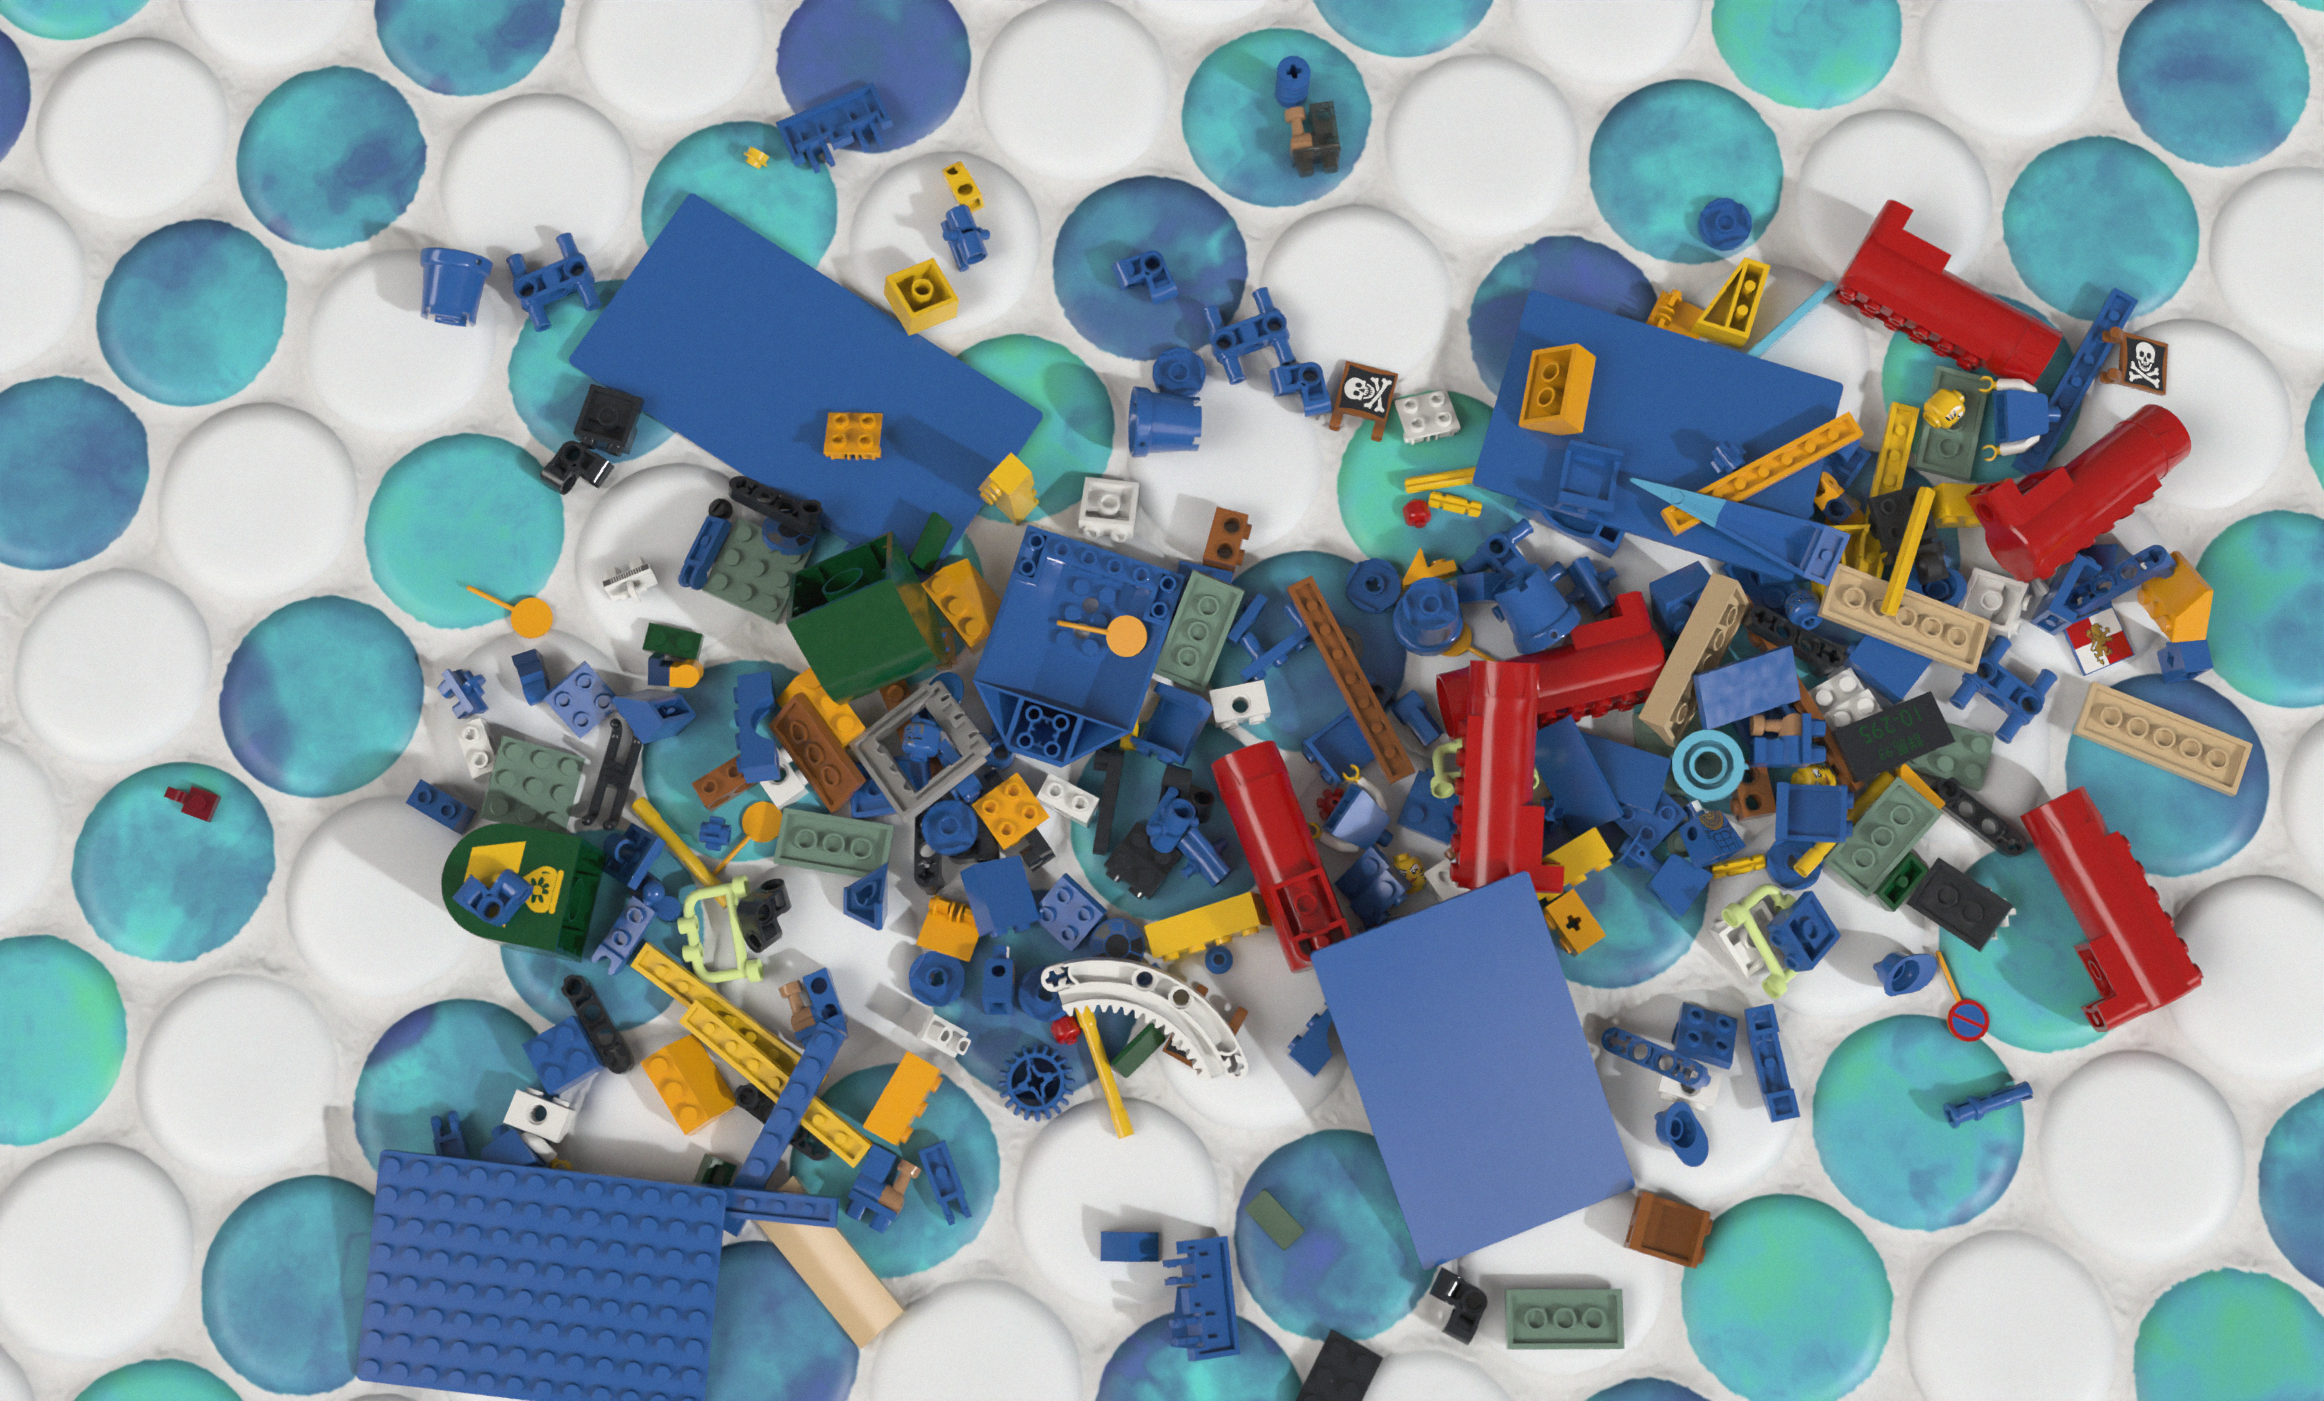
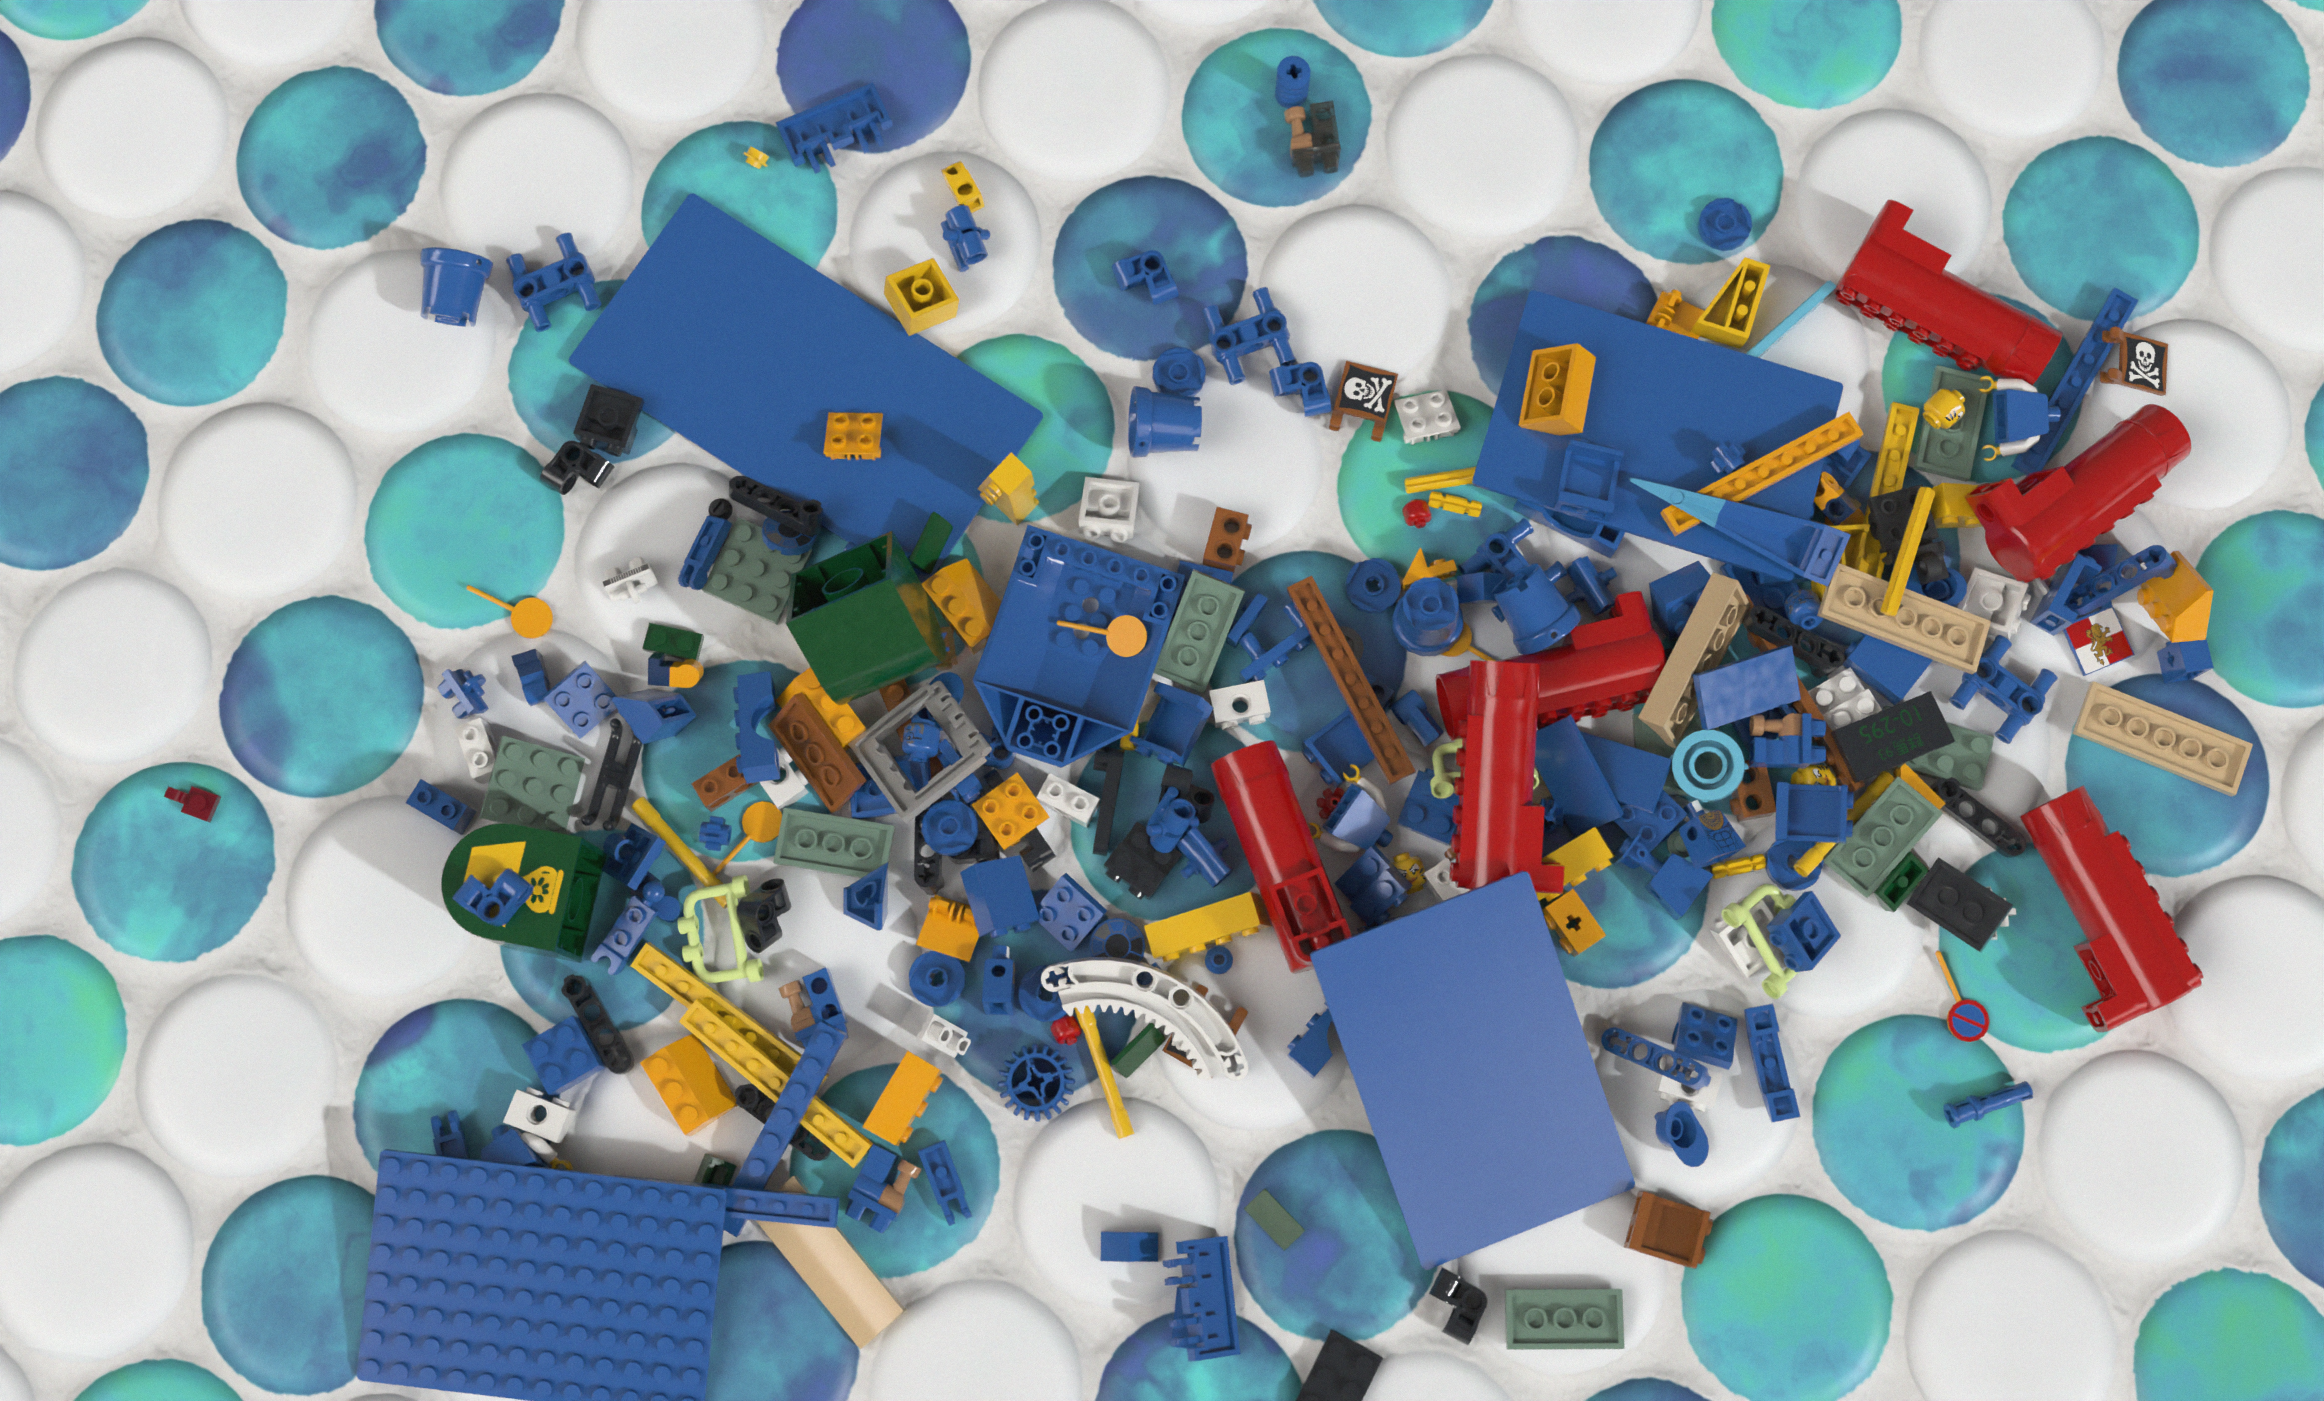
(1905, 972): blue piece -> none

